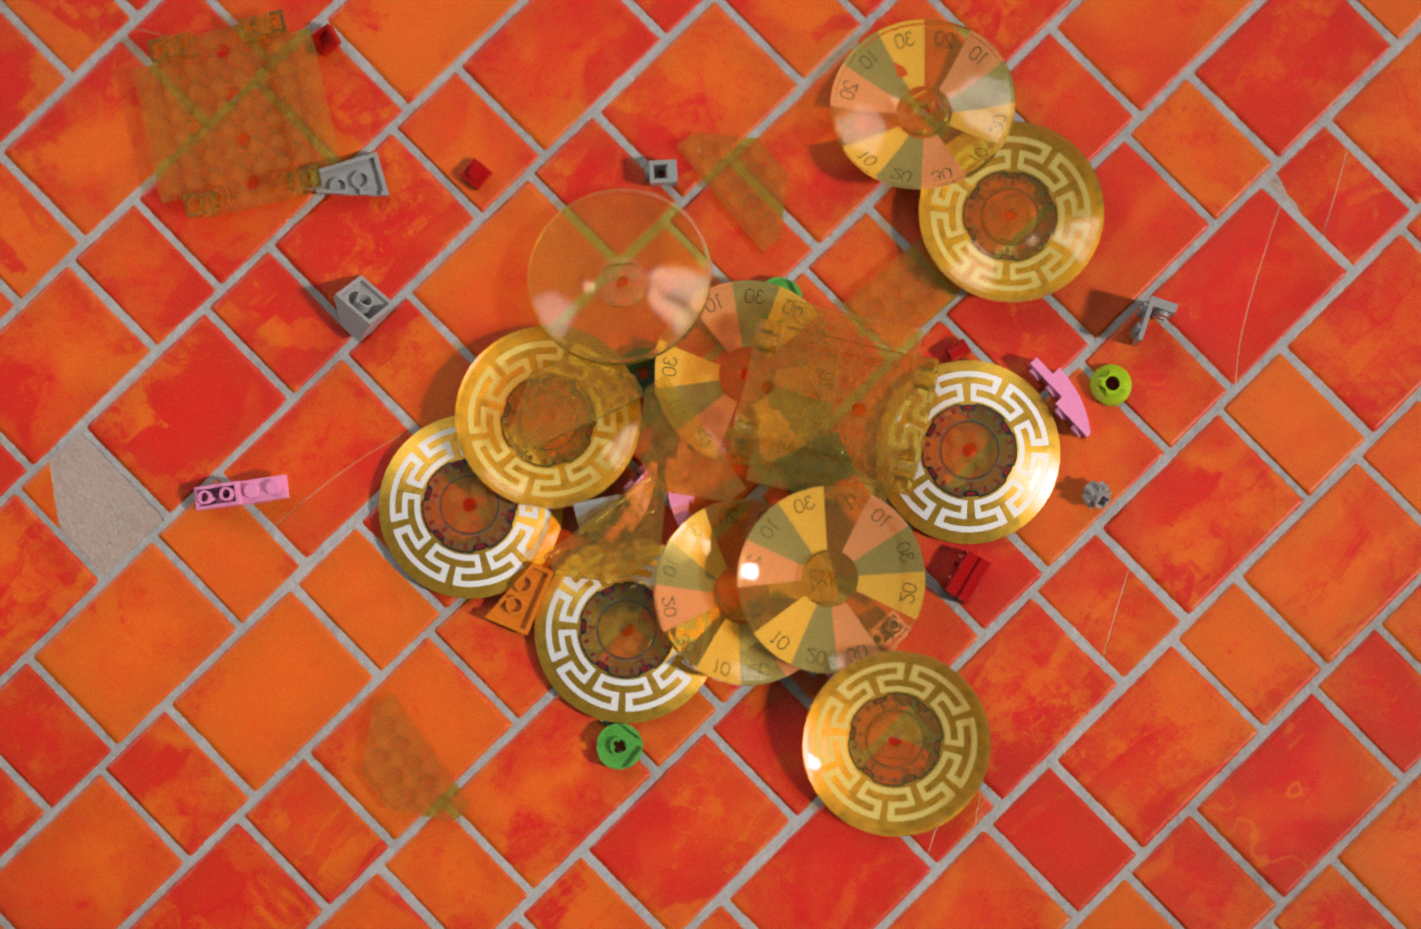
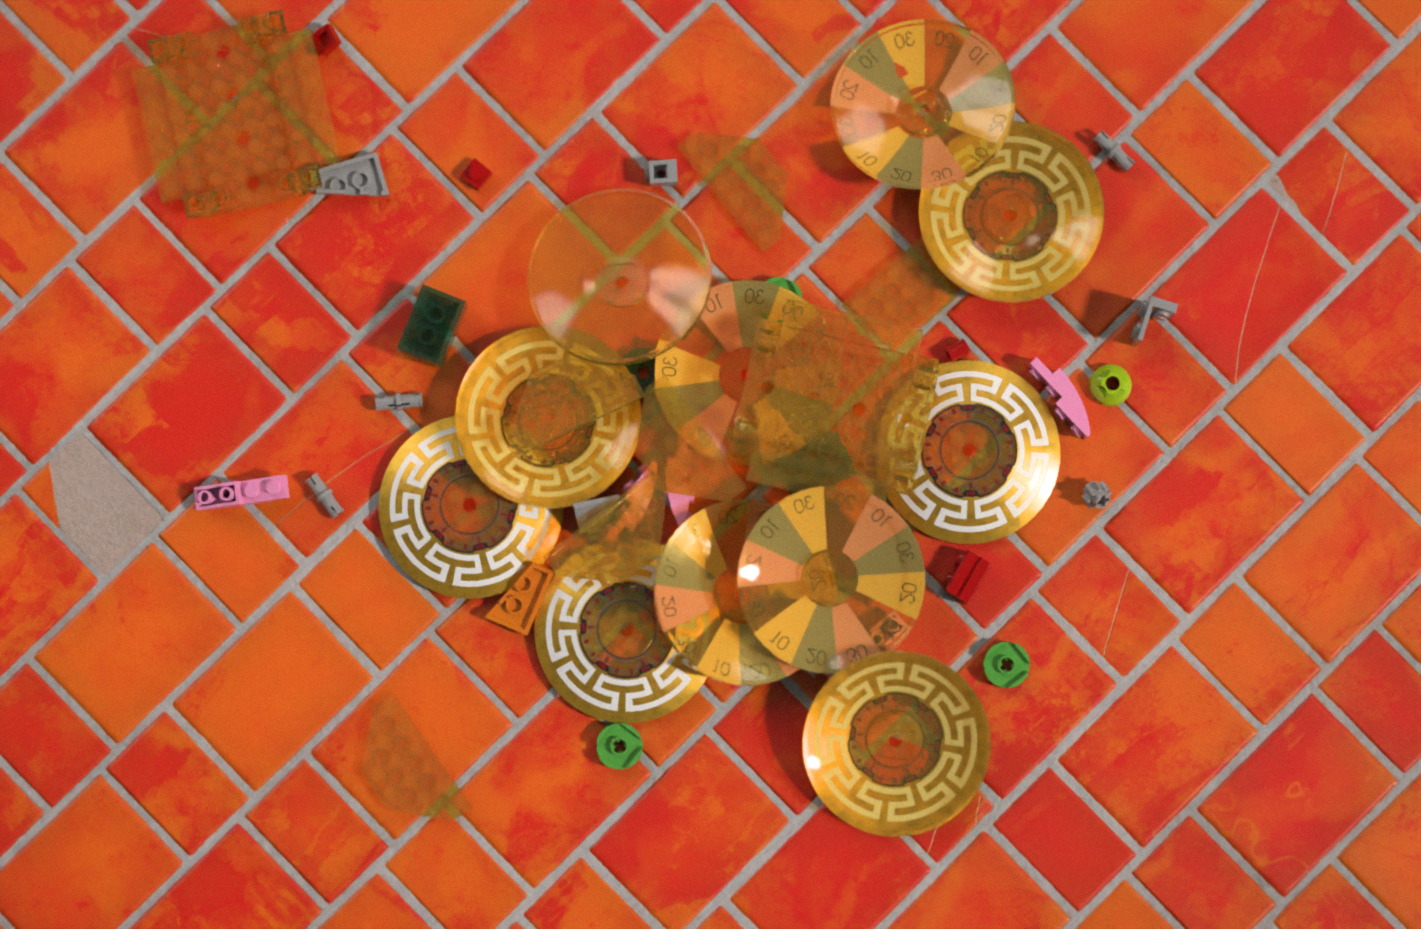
(324, 495): none -> light grey pin
(361, 307): light grey slope -> none
(399, 401): none -> light grey pin
(432, 326): none -> clear green brick
(1007, 651): none -> bright green plate
(1113, 151): none -> light grey pin

